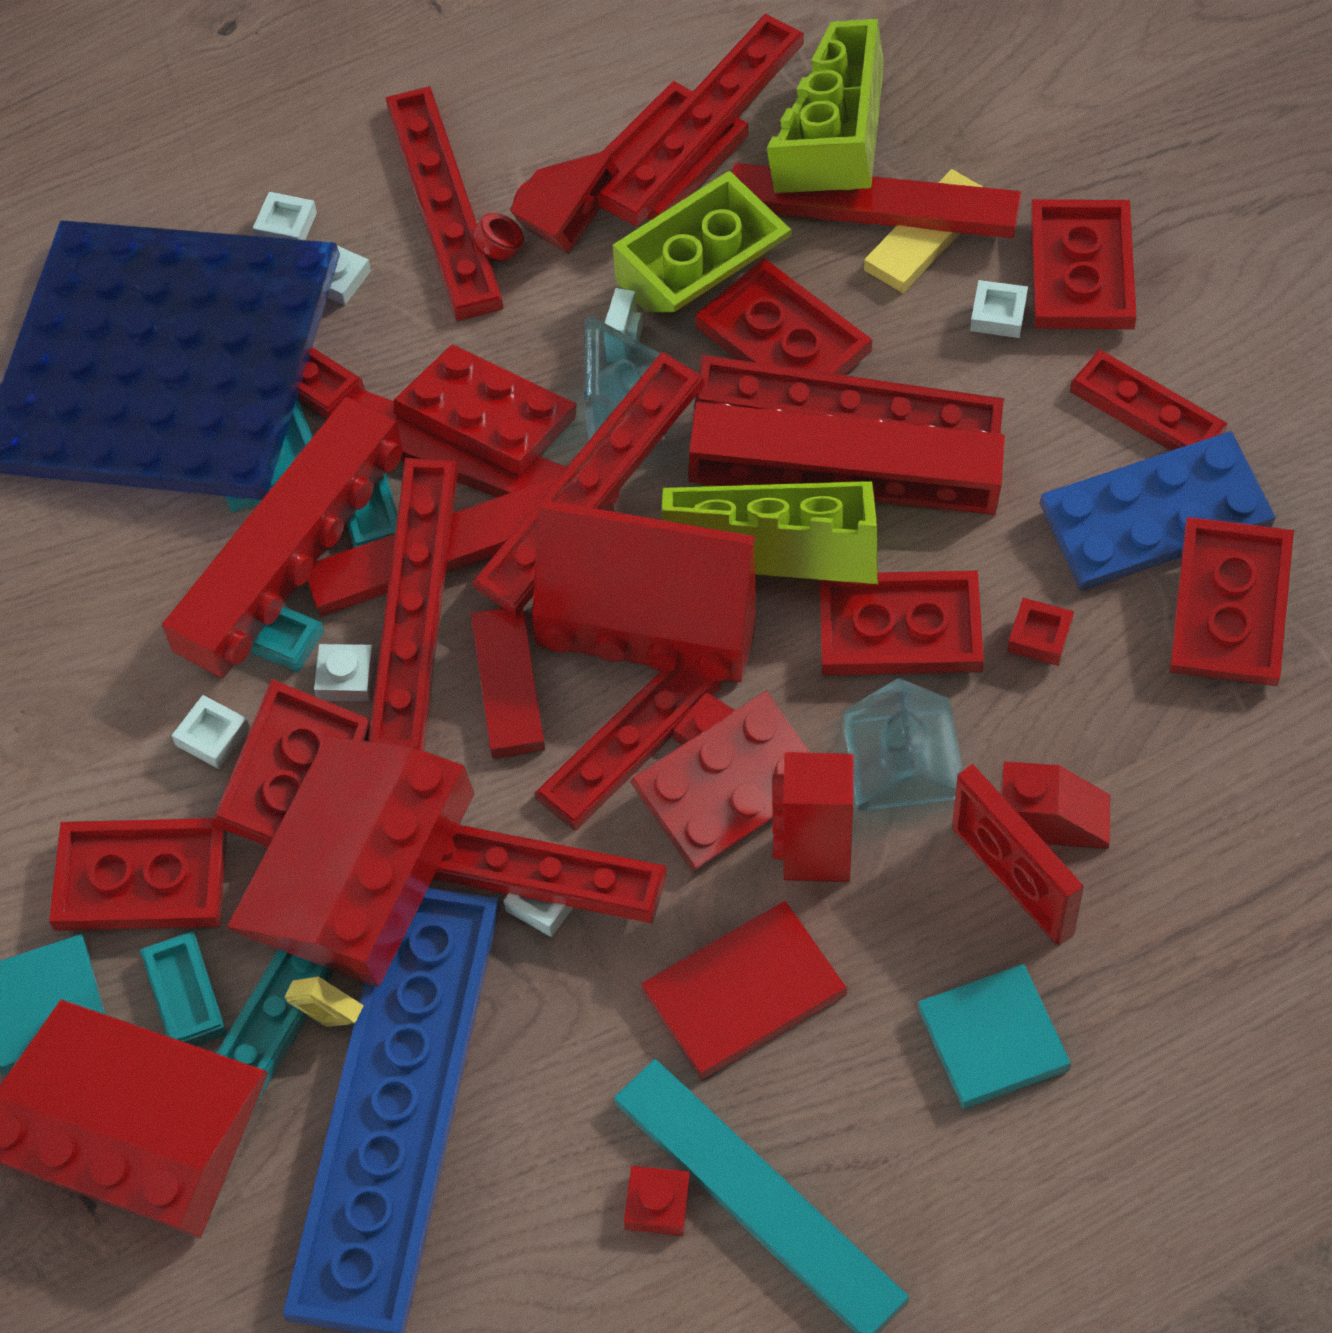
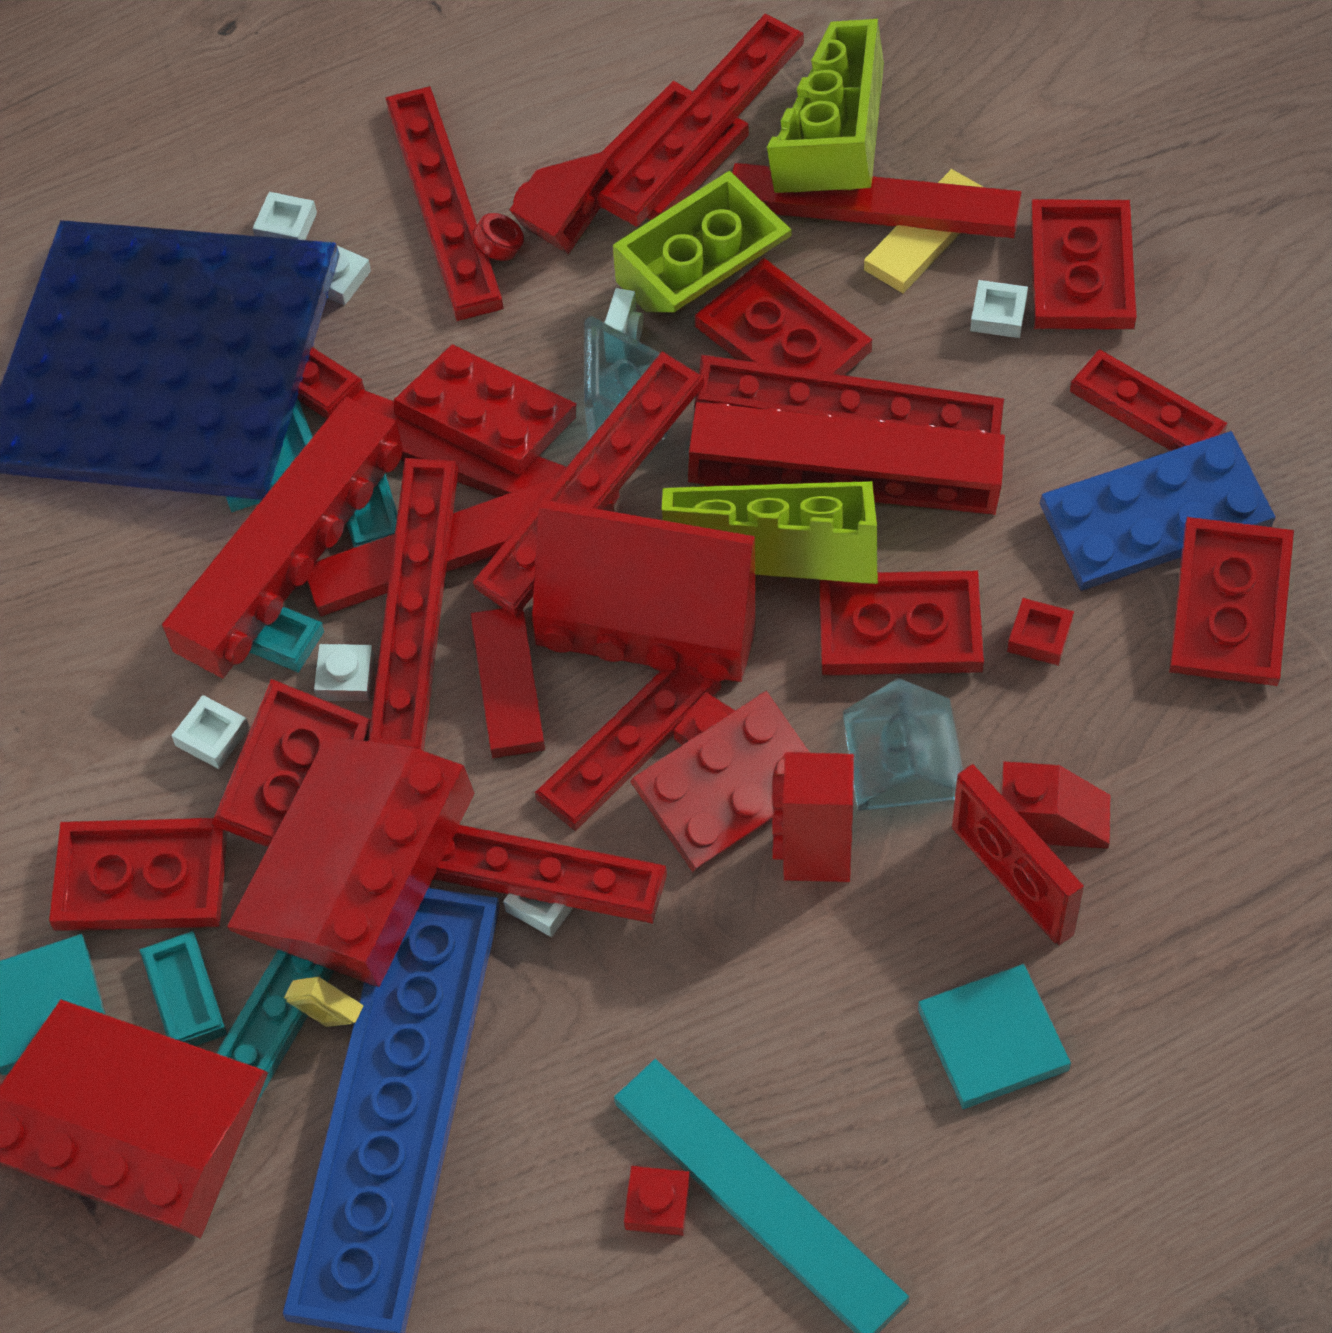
(743, 990): red tile -> none

